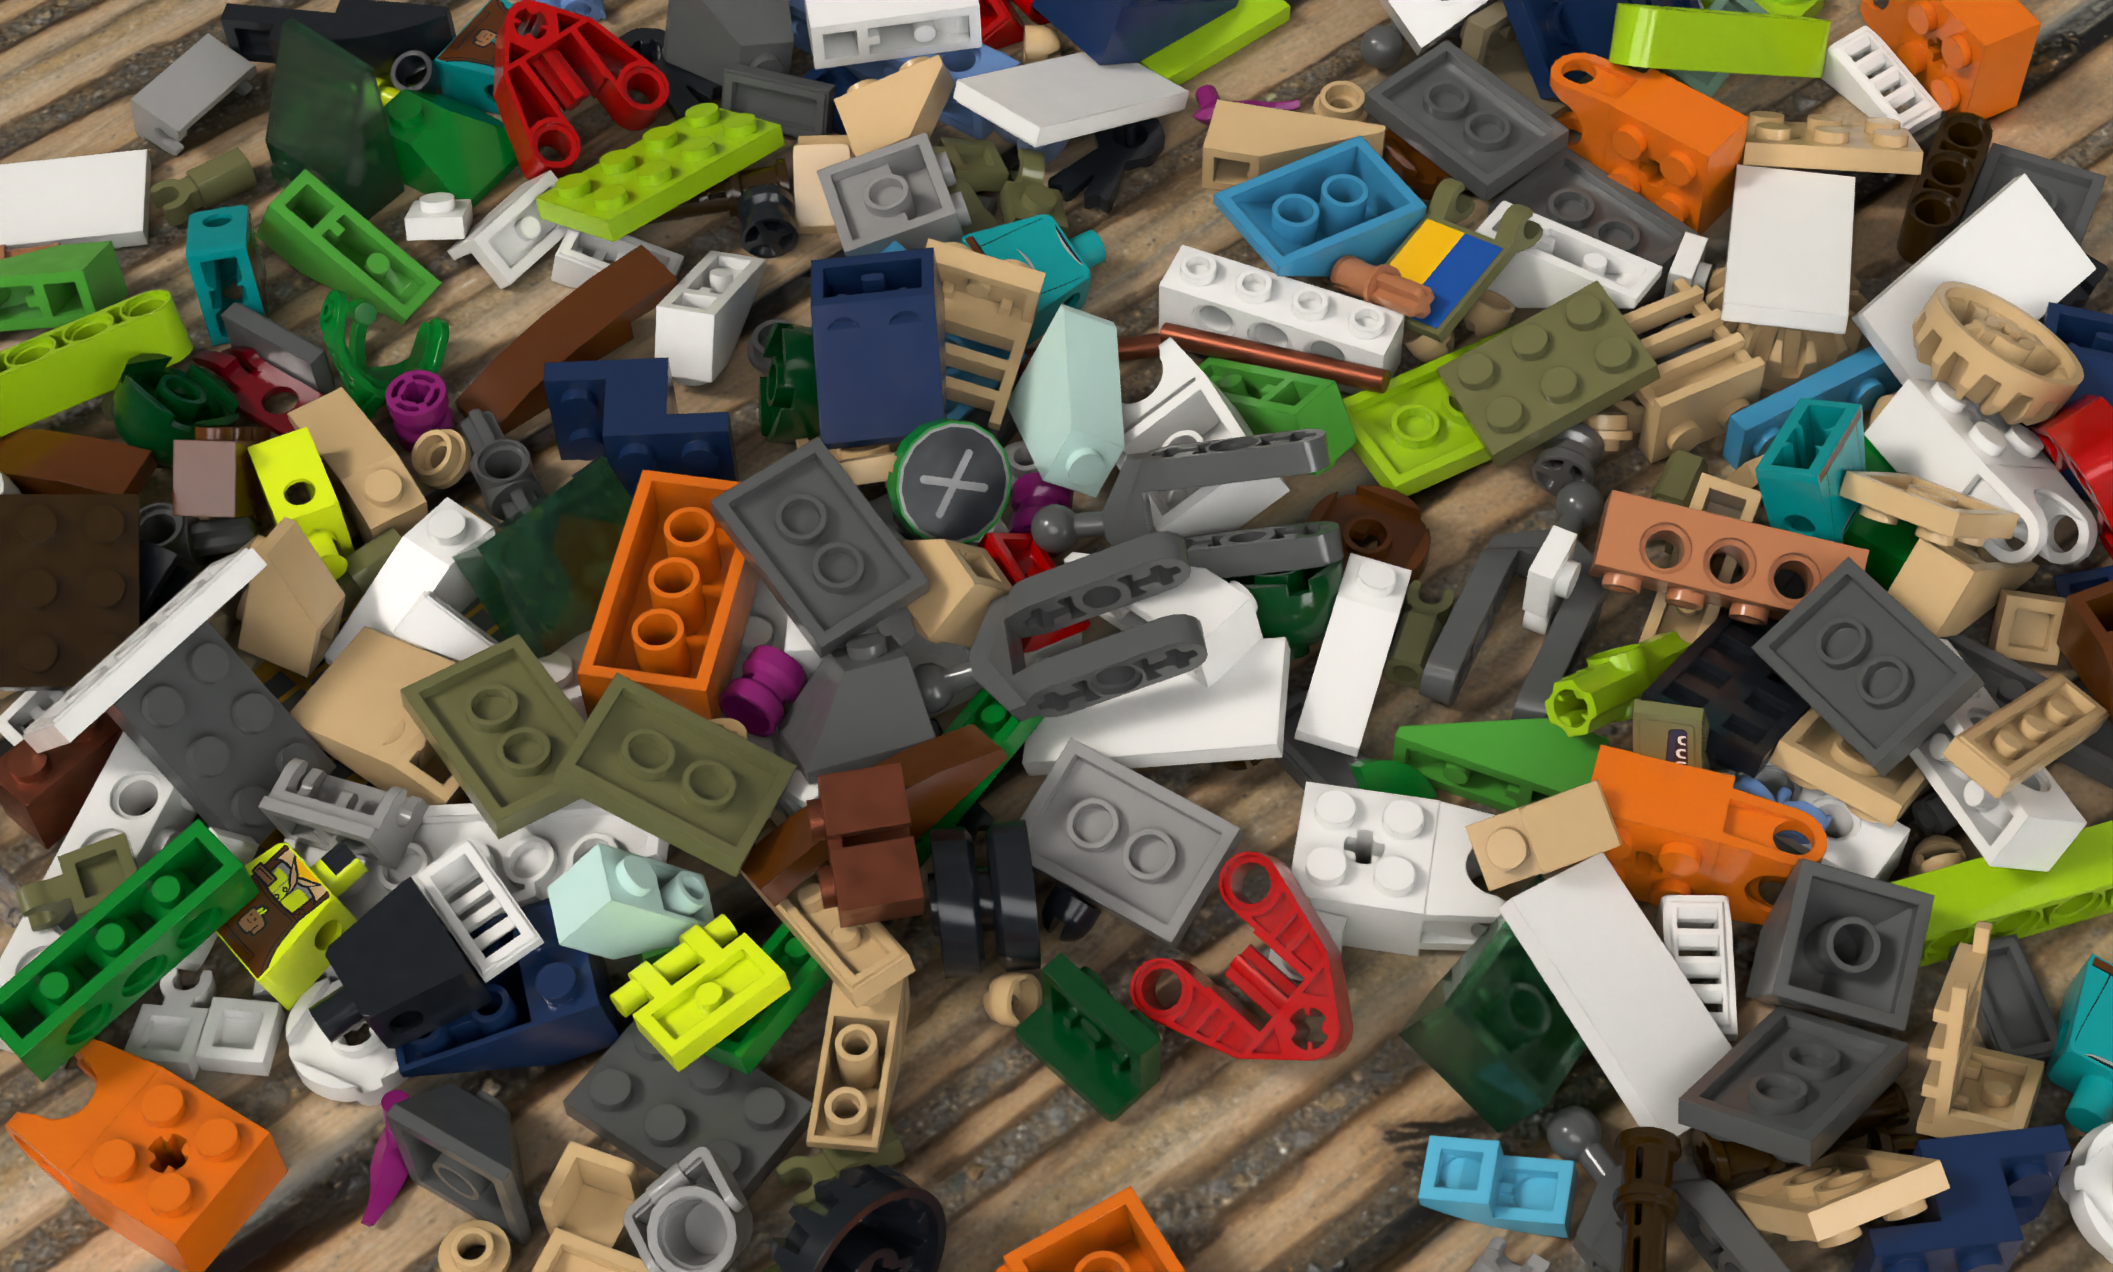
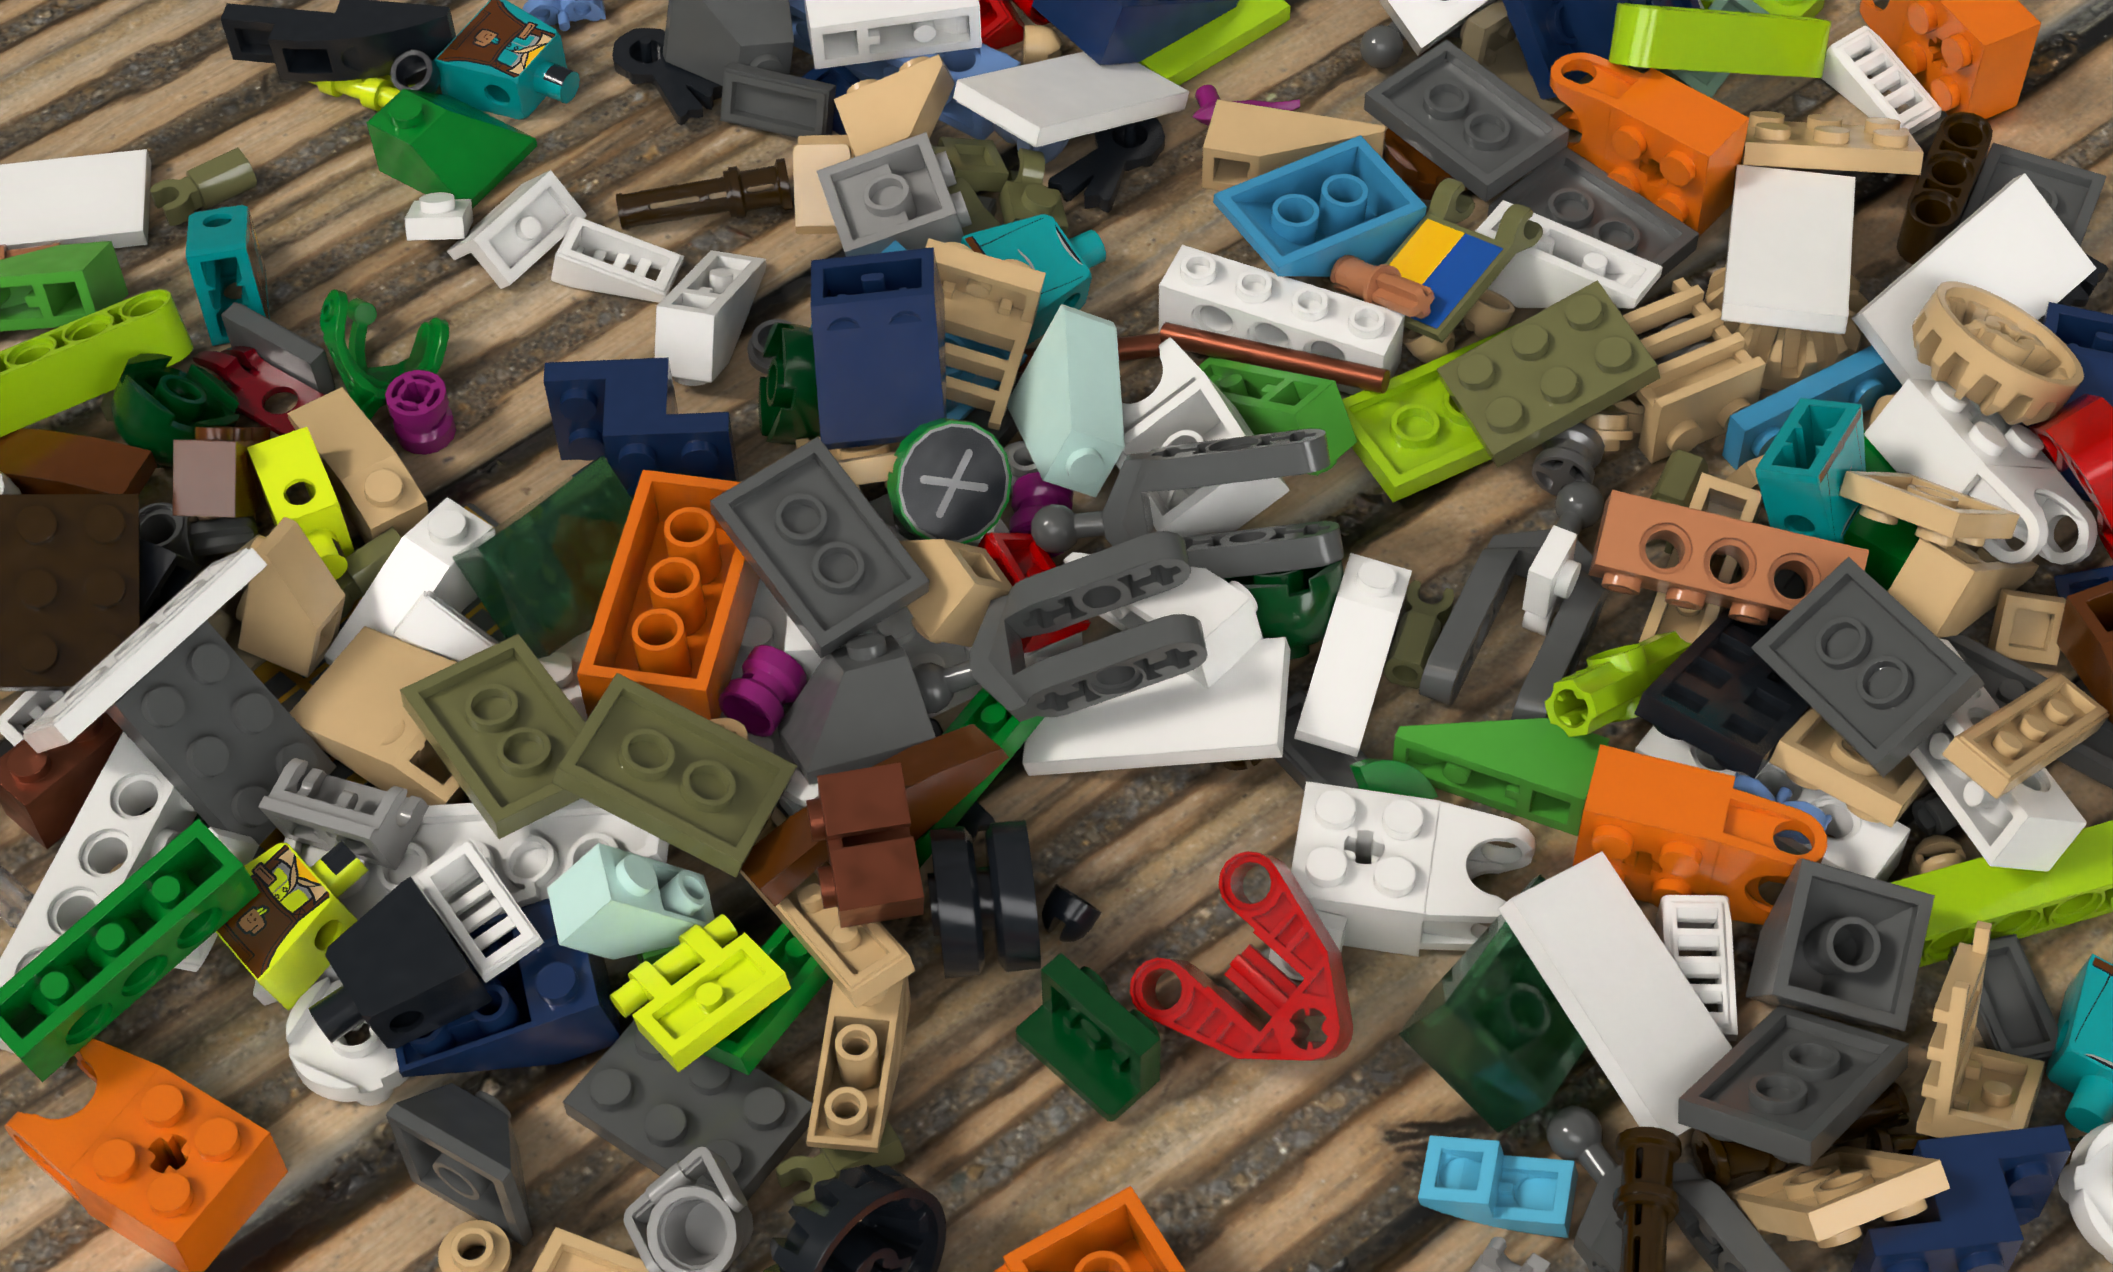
(86, 880): olive plate -> none
(172, 1031): white plate -> none
(189, 91): light grey hinge -> none
(240, 1036): white plate -> none
(330, 122): clear green slope -> none
(343, 249): bright green slope -> none
(387, 1166): magenta bar -> none
(441, 458): tan plate -> none
(499, 466): dark grey axle -> none
(555, 62): red connector -> none
(578, 328): reddish brown slope -> none
(590, 1195): tan panel -> none
(659, 171): lime plate -> none
(767, 221): black wheel -> none
(1008, 987): tan hinge -> none
(1126, 842): light grey plate -> none
(1341, 101): tan plate -> none
(1383, 514): reddish brown plate -> none
(1544, 835): tan slope -> none
(1670, 732): olive slope -> none
(1690, 264): white plate -> none

